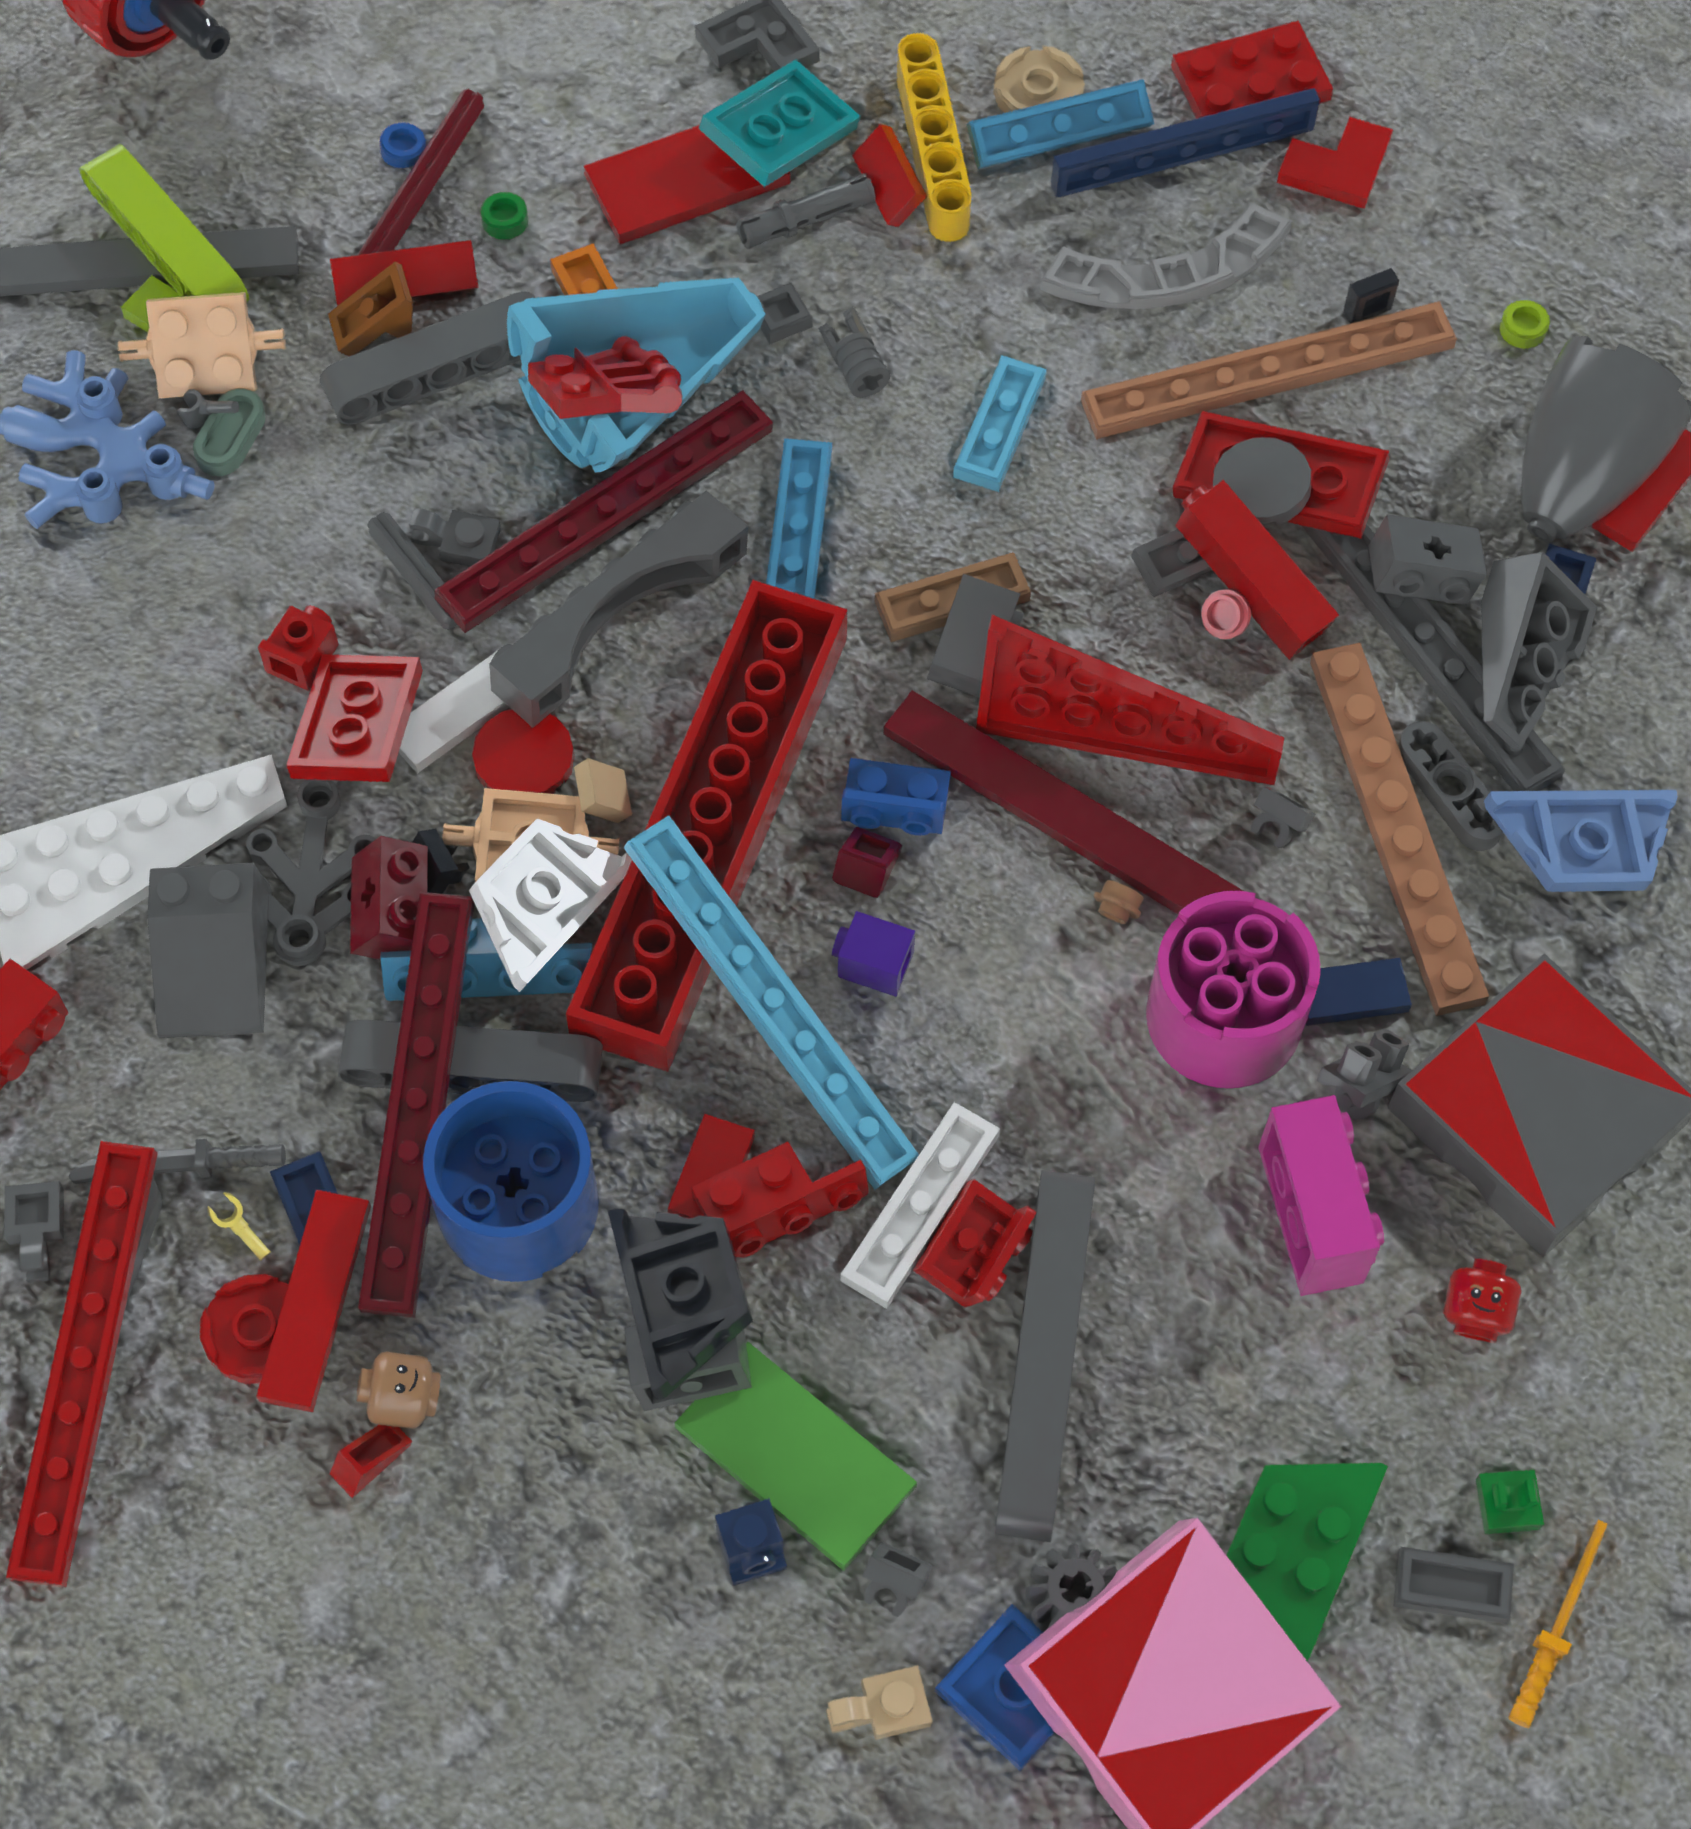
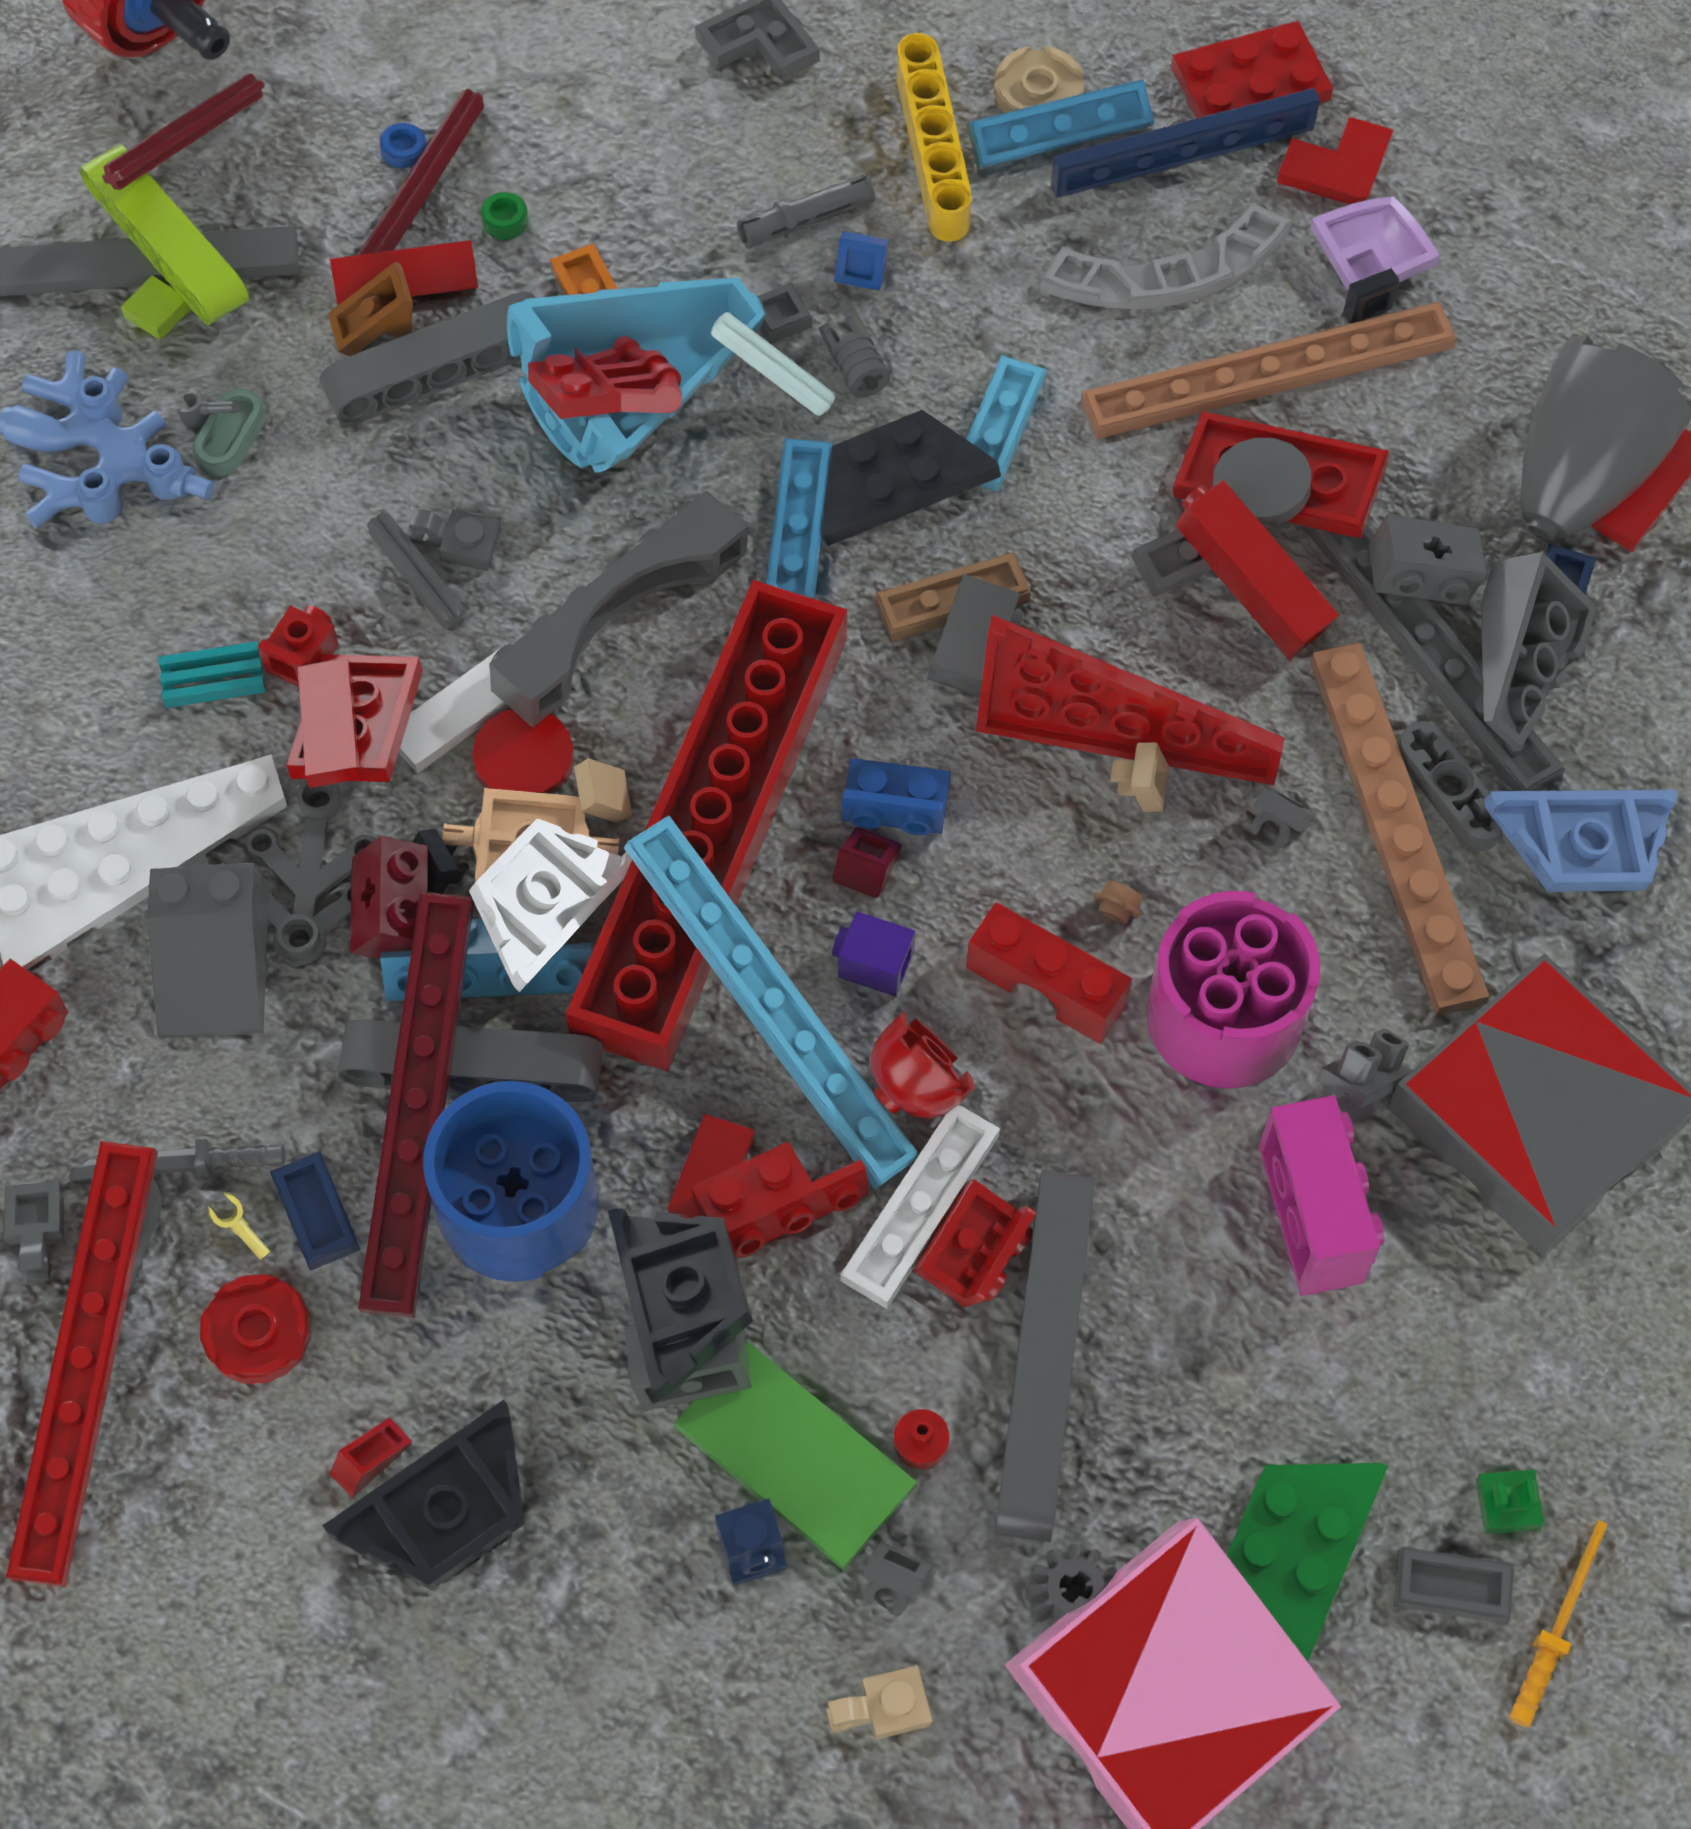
(182, 131): none -> dark red axle
(201, 344): light nougat plate -> none
(211, 666): none -> teal tile
(314, 1301): red tile -> none
(328, 723): none -> tile
(399, 1390): medium nougat head -> none
(442, 1505): none -> black wing
(602, 511): dark red tile -> none
(669, 183): red tile -> none
(773, 364): none -> light aqua axle
(779, 122): teal plate -> none
(861, 260): none -> blue tile
(891, 174): red tile -> none
(897, 473): none -> black wing
(916, 1071): none -> red cylinder
(921, 1450): none -> red tile
(990, 1696): blue tile -> none
(1051, 805): dark red tile -> none
(1081, 987): none -> red arch
(1143, 777): none -> tan tile
(1226, 614): coral plate -> none
(1360, 992): dark blue tile -> none
(1373, 238): none -> lavender plate
(1482, 1301): red head -> none
(1524, 324): lime tile -> none

